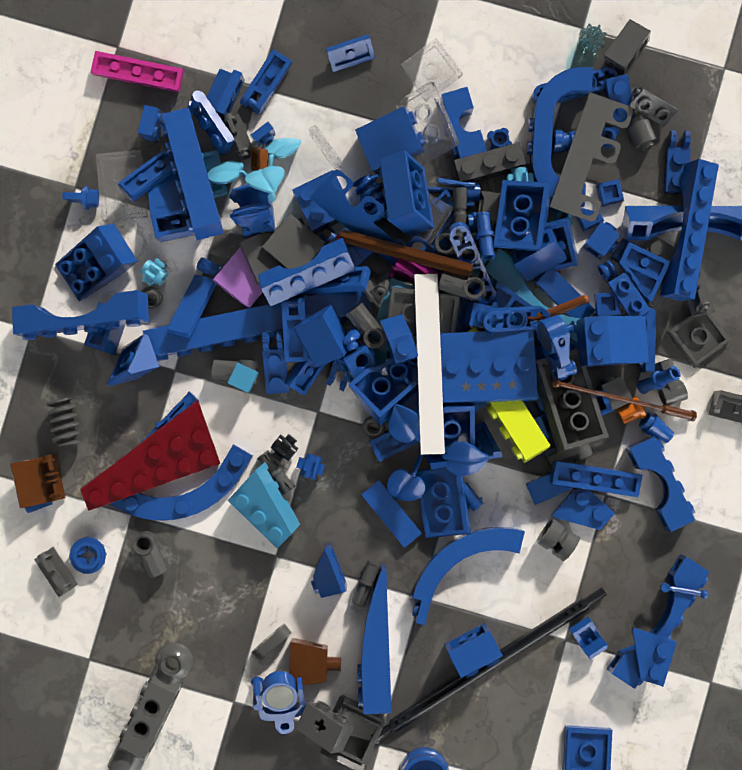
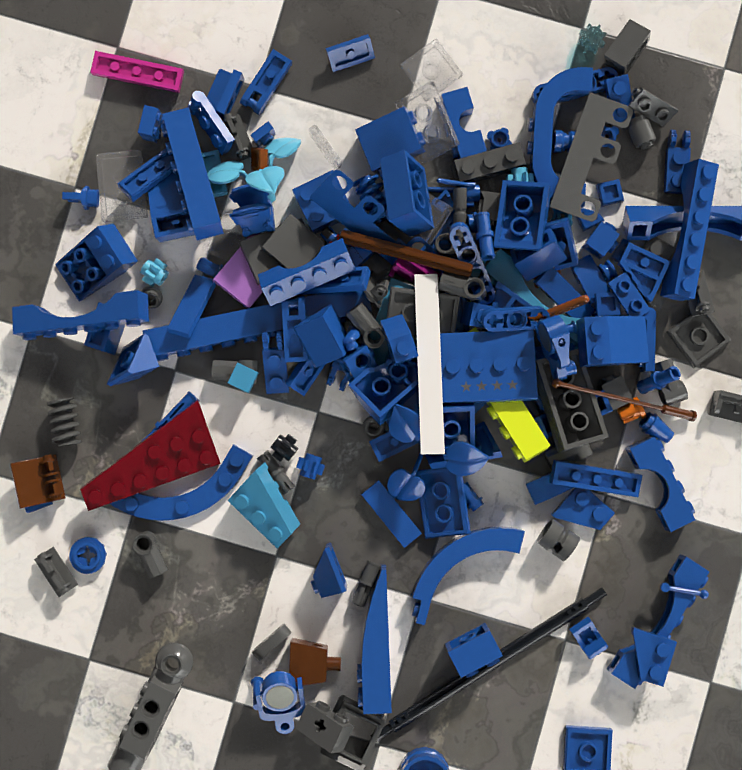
(589, 277): none -> blue slope

